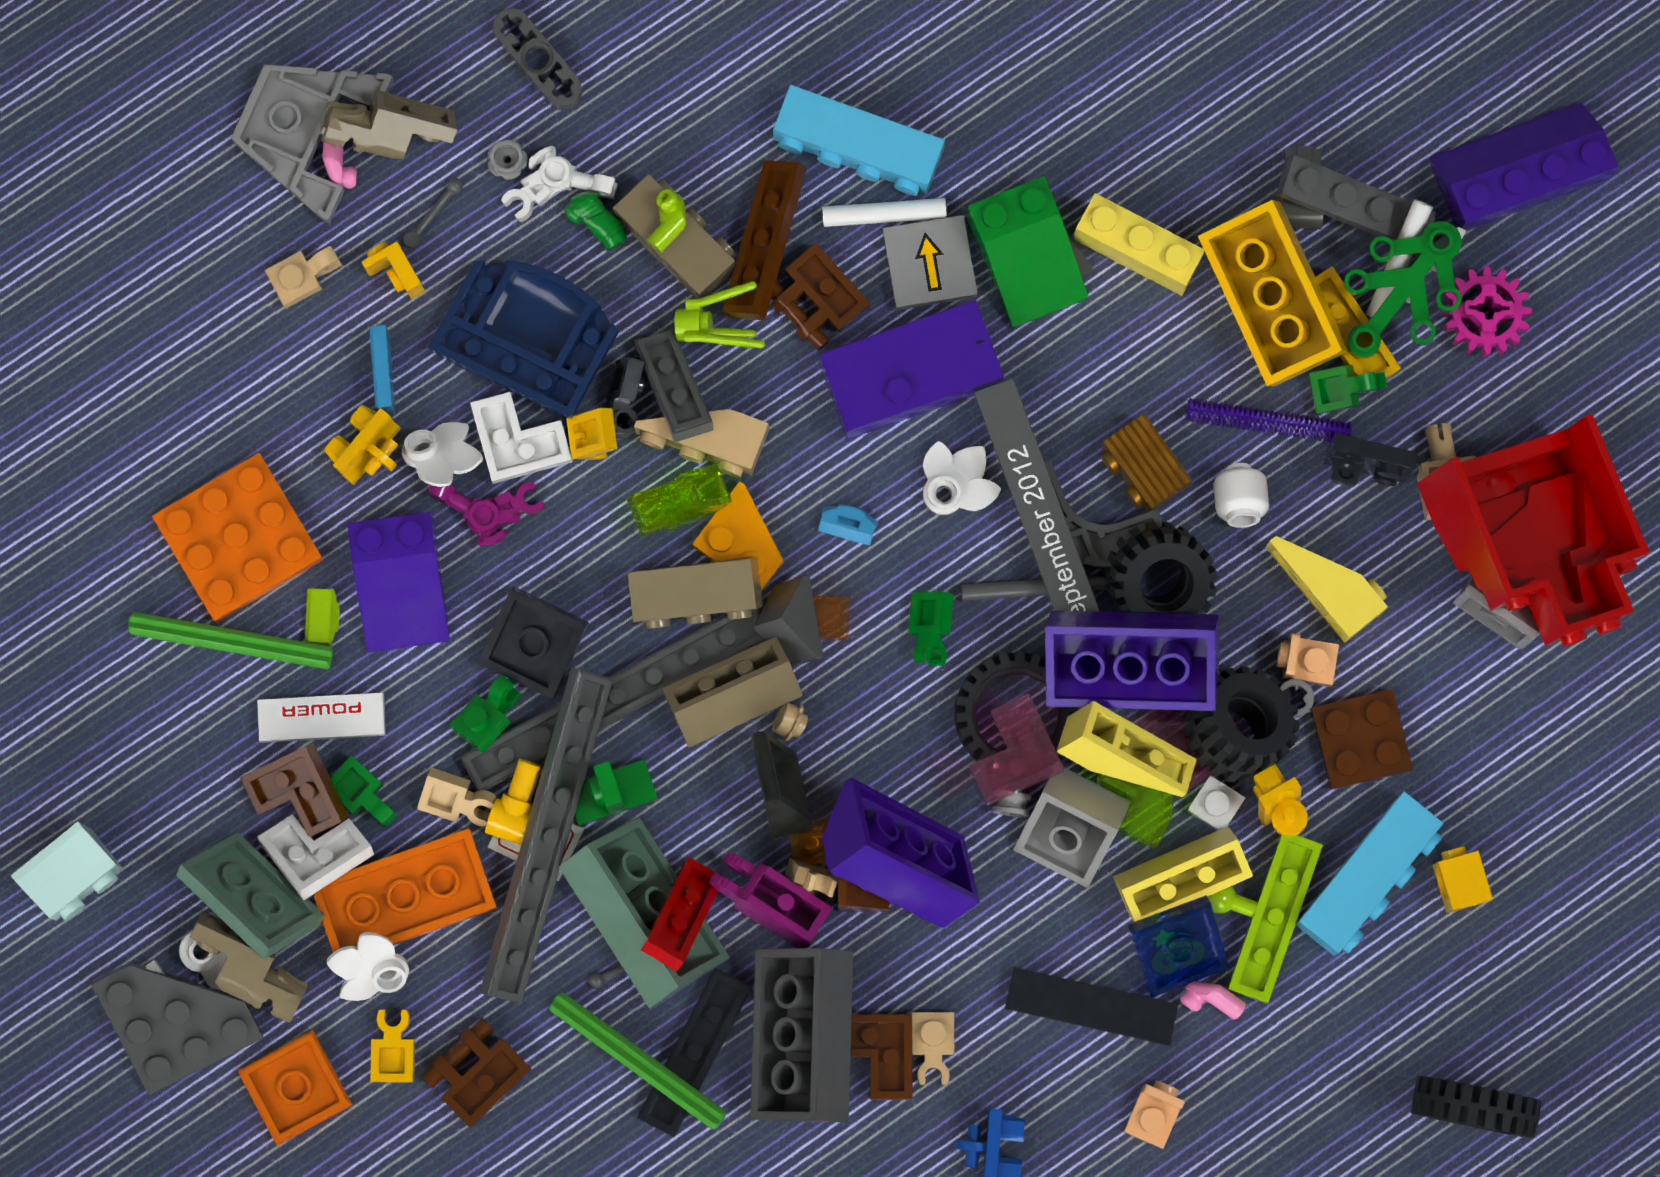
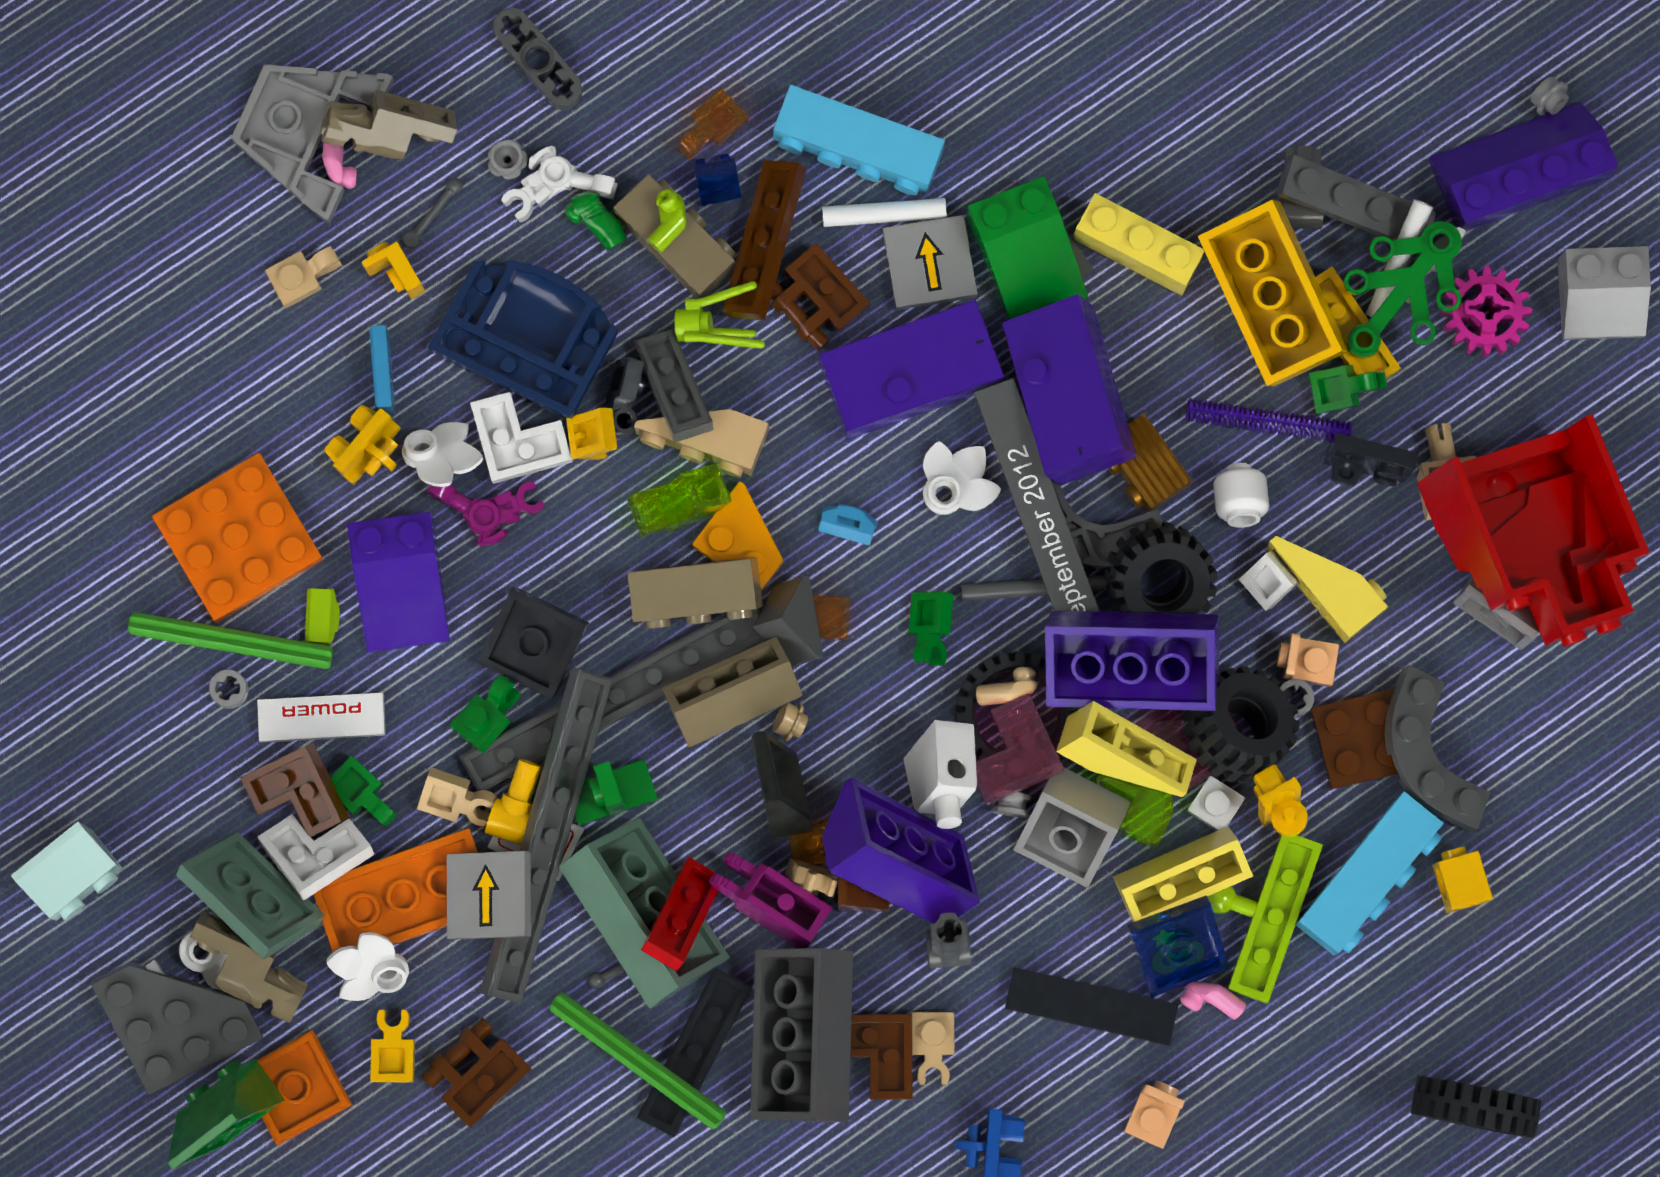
(222, 1112): none -> green slope
(235, 699): none -> light grey bush
(489, 895): none -> light grey tile
(715, 120): none -> clear orange plate
(717, 180): none -> clear blue tile
(943, 771): none -> white torso
(948, 942): none -> dark grey piece
(1005, 692): none -> tan arm
(1069, 390): none -> dark purple brick
(1269, 580): none -> white plate
(1412, 752): none -> dark grey plate
(1550, 96): none -> light grey plate
(1604, 292): none -> light grey slope

